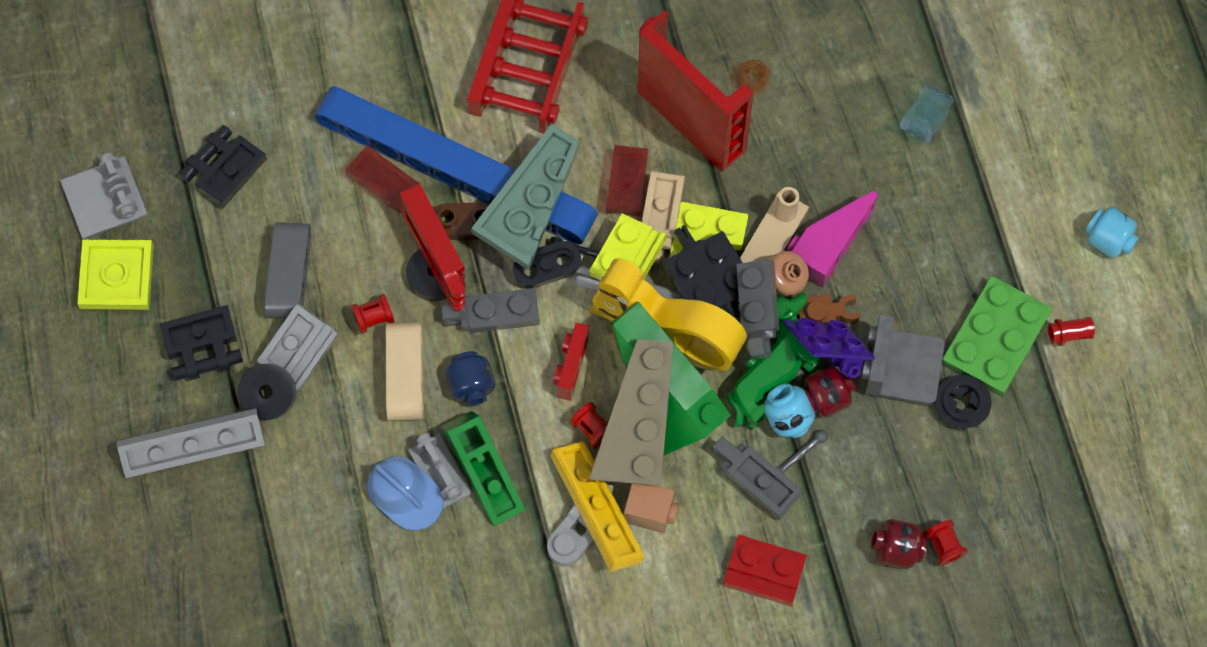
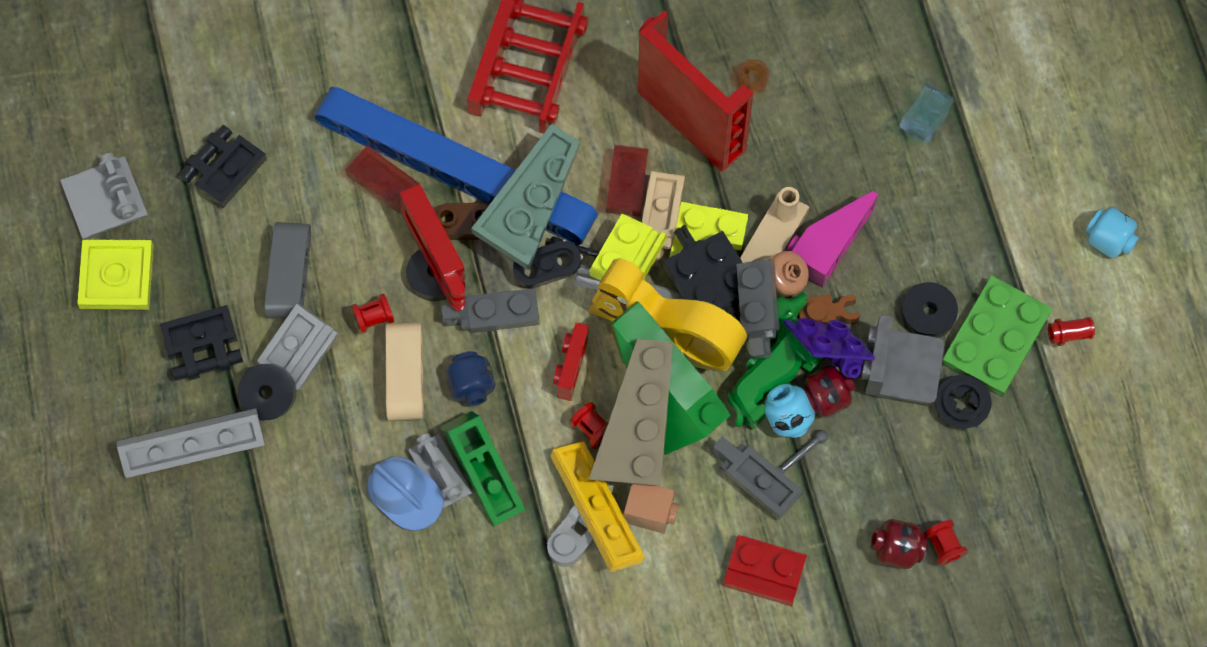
(933, 296): none -> black piece

